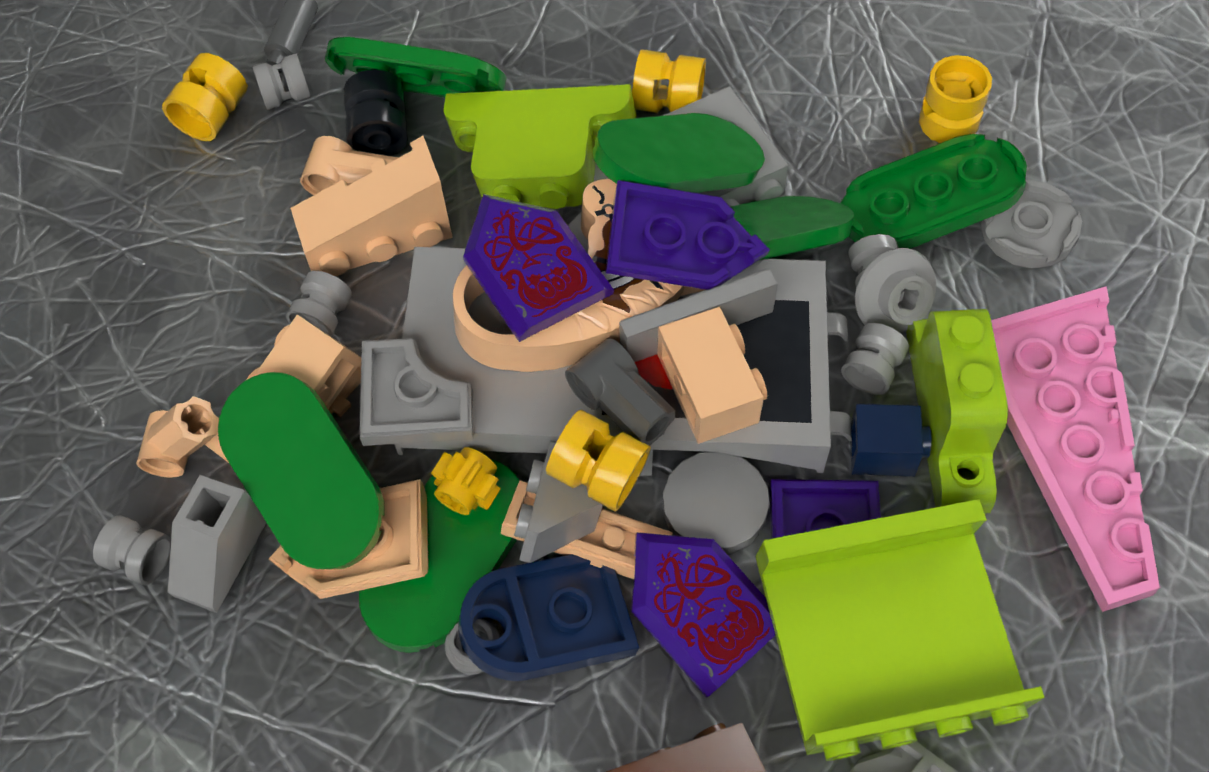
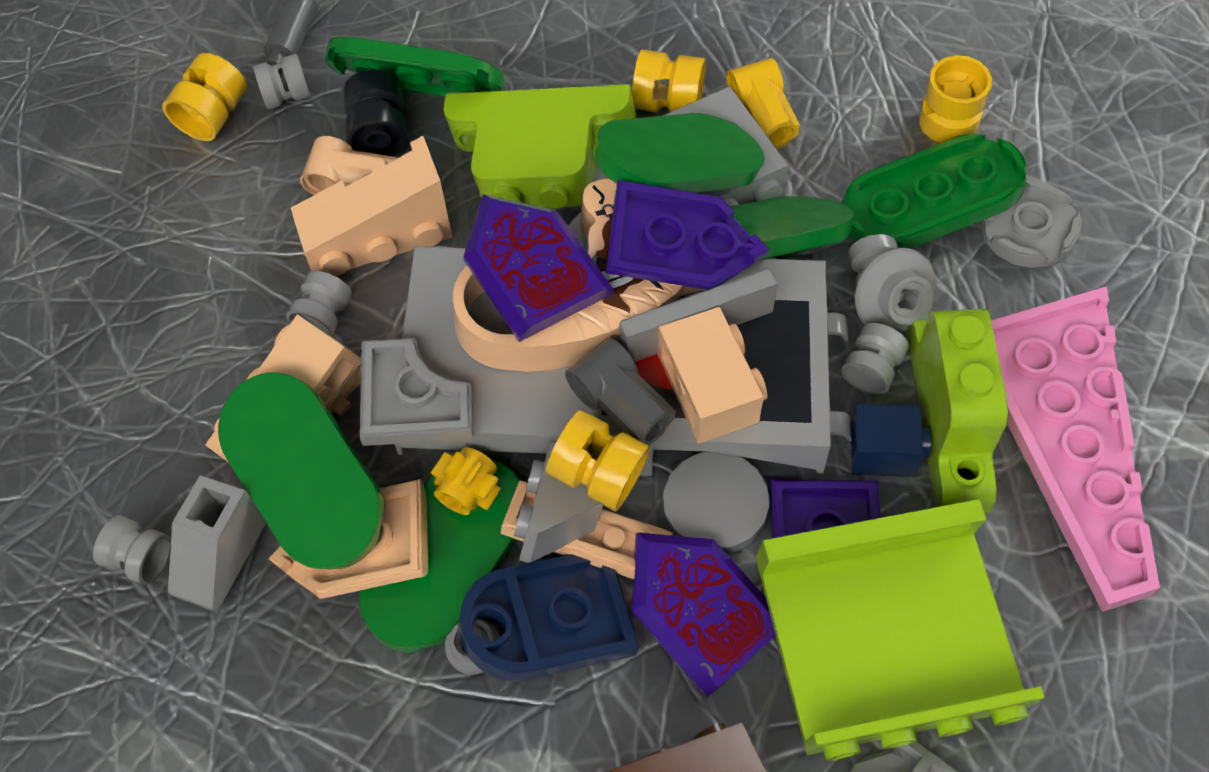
(175, 436): light nougat piece -> none
(762, 93): none -> yellow piece

